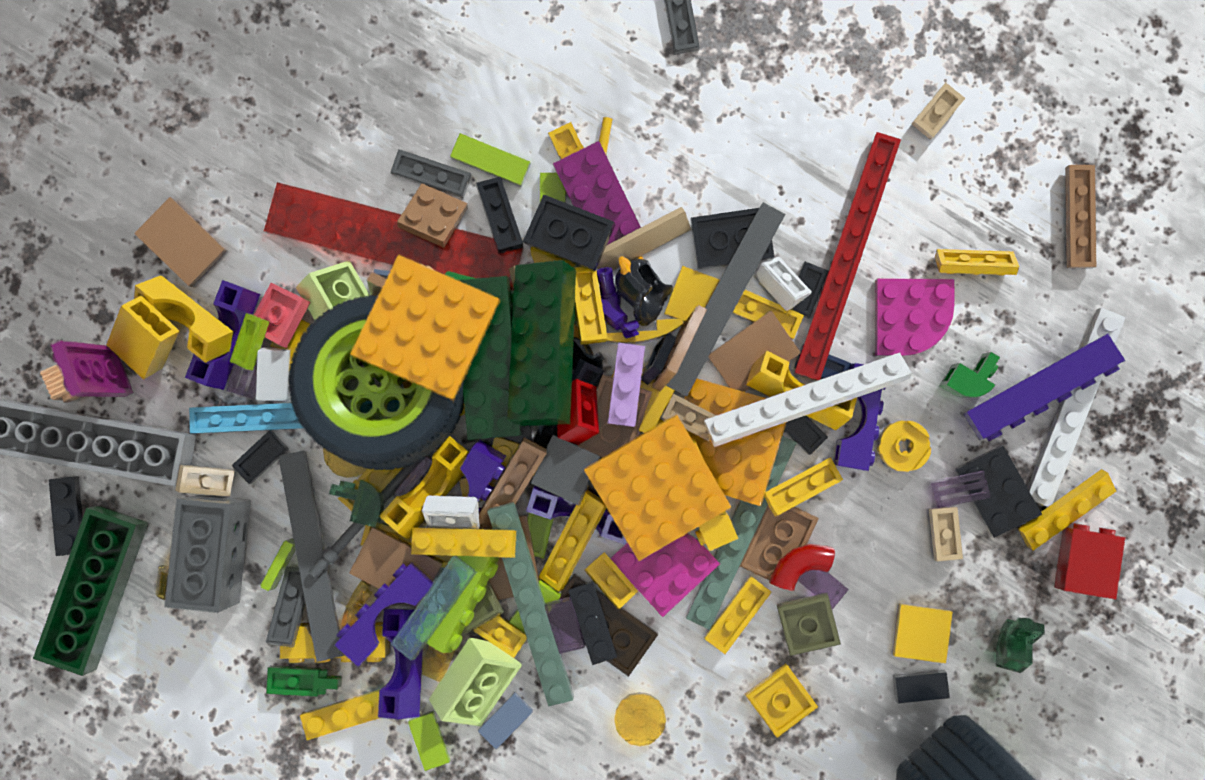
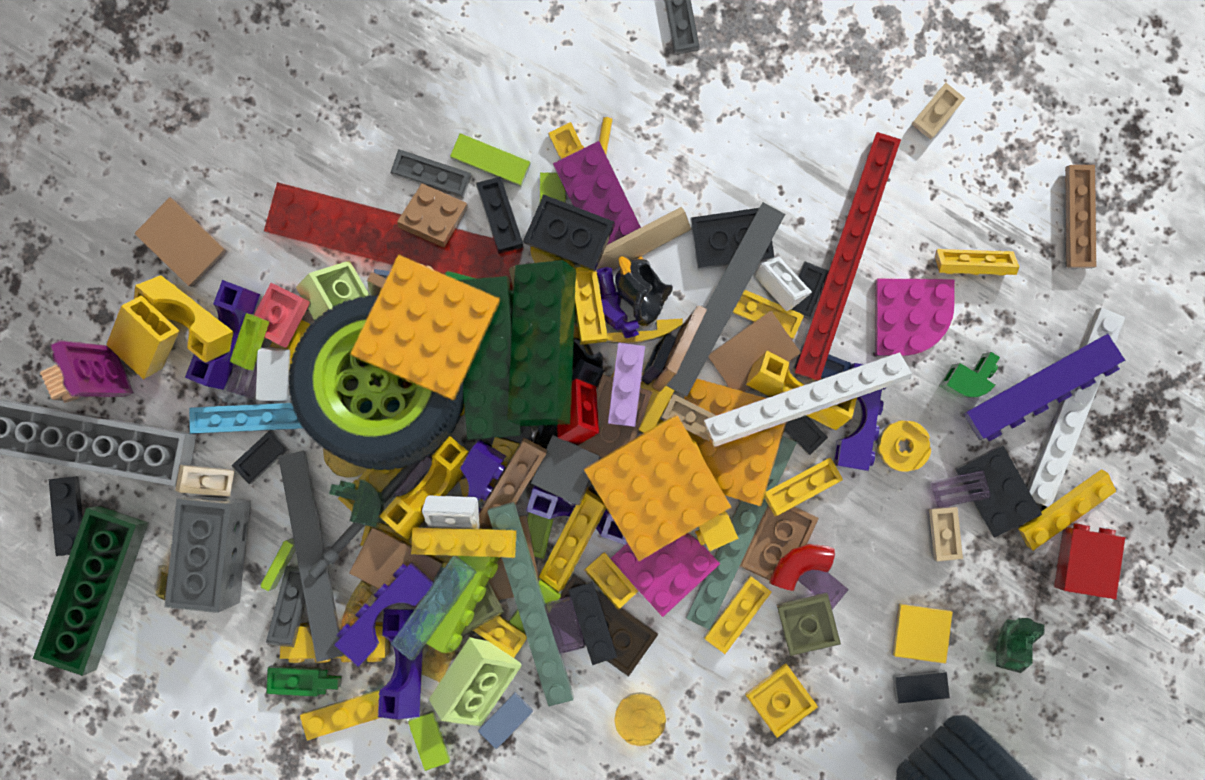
(690, 291): yellow tile -> none

